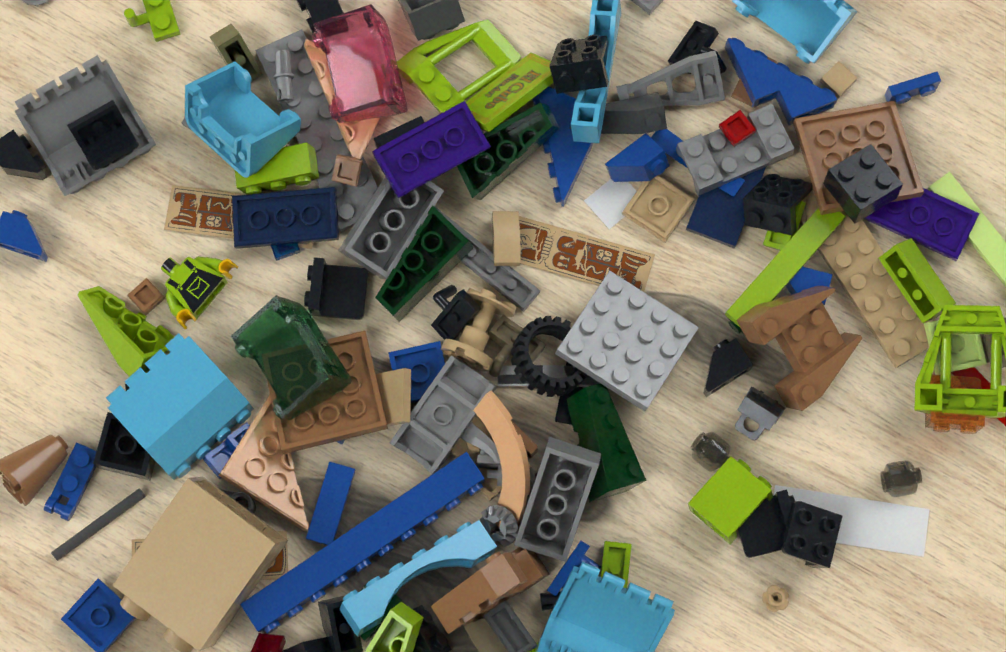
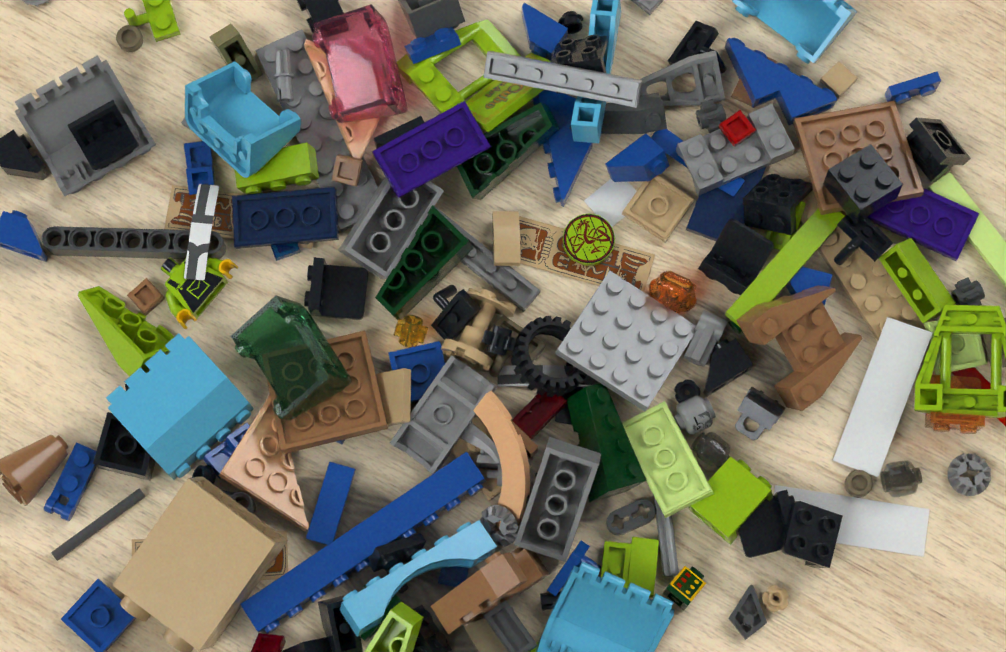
(122, 237): none -> dark grey beam
(129, 38): none -> dark tan tile
(199, 165): none -> blue slope
(200, 232): none -> sticker
(205, 471): none -> black plate
(395, 552): none -> black plate
(410, 331): none -> clear yellow gear
(439, 42): none -> blue plate
(453, 576): none -> clear blue tile
(499, 340): none -> black gear
(538, 413): none -> dark red plate
(542, 32): none -> blue slope
(563, 79): none -> light grey tile
(571, 21): none -> black plate
(588, 239): none -> tile
(627, 511): none -> dark grey beam
(643, 563): none -> lime slope
(666, 460): none -> yellowish green tile
(666, 543): none -> light grey axle
(674, 291): none -> clear orange piece
(685, 587): none -> dark green slope
(688, 385): none -> black plate
(694, 415): none -> light grey head
(708, 332): none -> light grey piece
(710, 115): none -> dark grey gear
(736, 257): none -> black bracket
(748, 614): none -> dark grey piece
(858, 483): none -> dark tan tile
(863, 235): none -> black plate
(882, 396): none -> white sticker
(934, 147): none -> black bracket
(964, 485): none -> light grey gear
(968, 292): none -> dark grey gear

